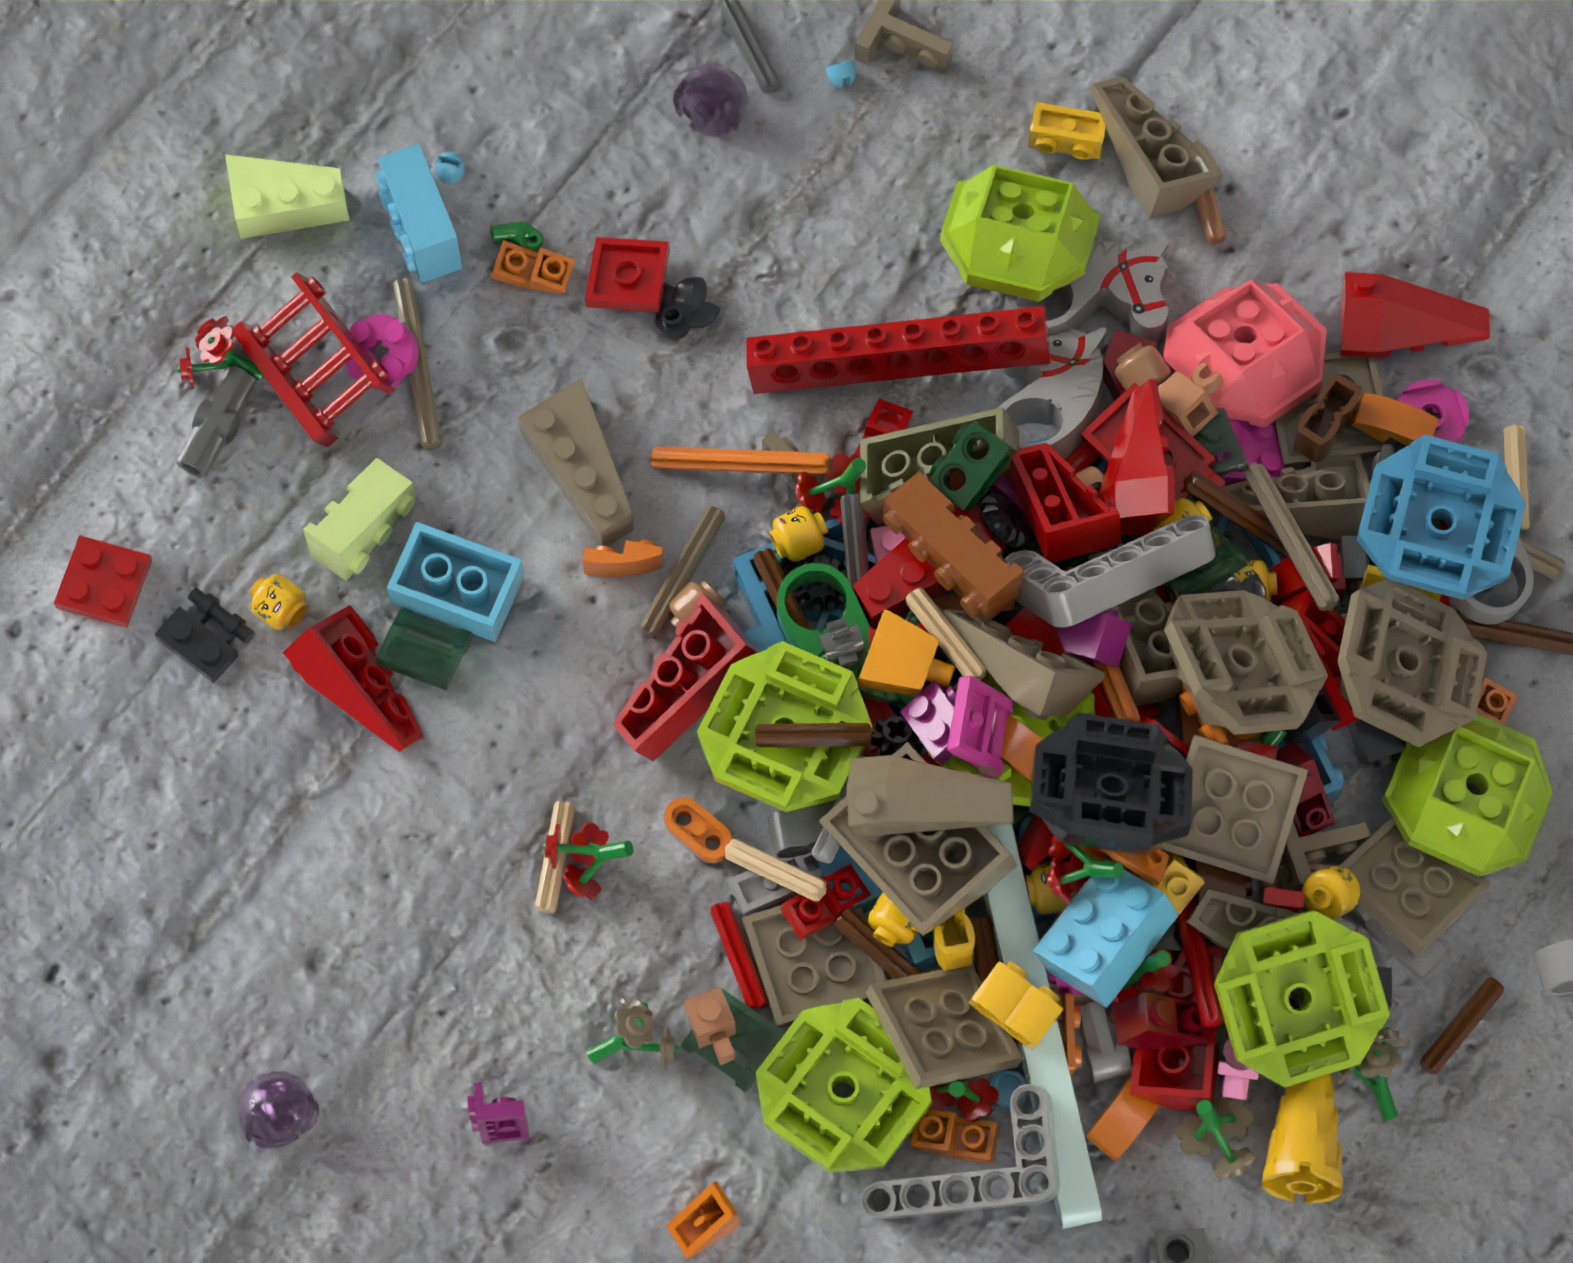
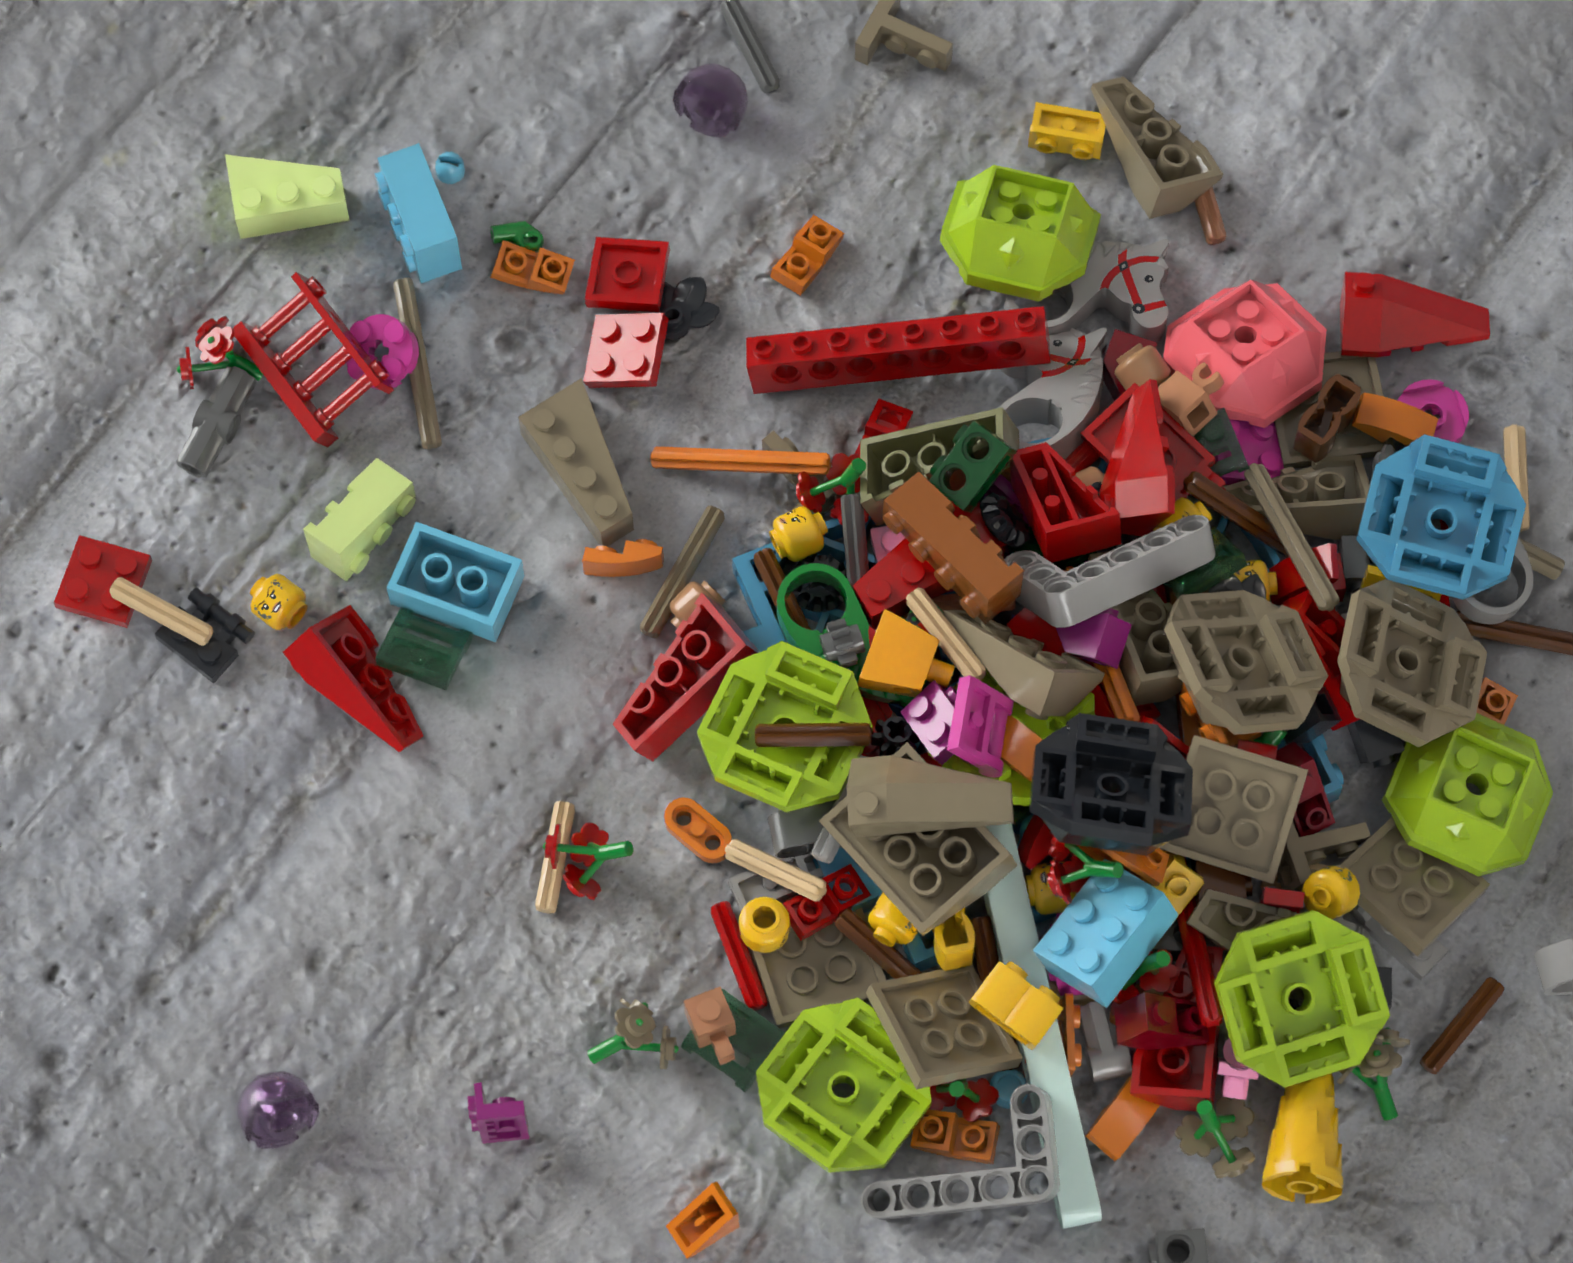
(161, 611): none -> tan axle
(625, 350): none -> plate
(764, 924): none -> yellow head
(807, 255): none -> orange slope
(841, 71): medium azure hinge -> none

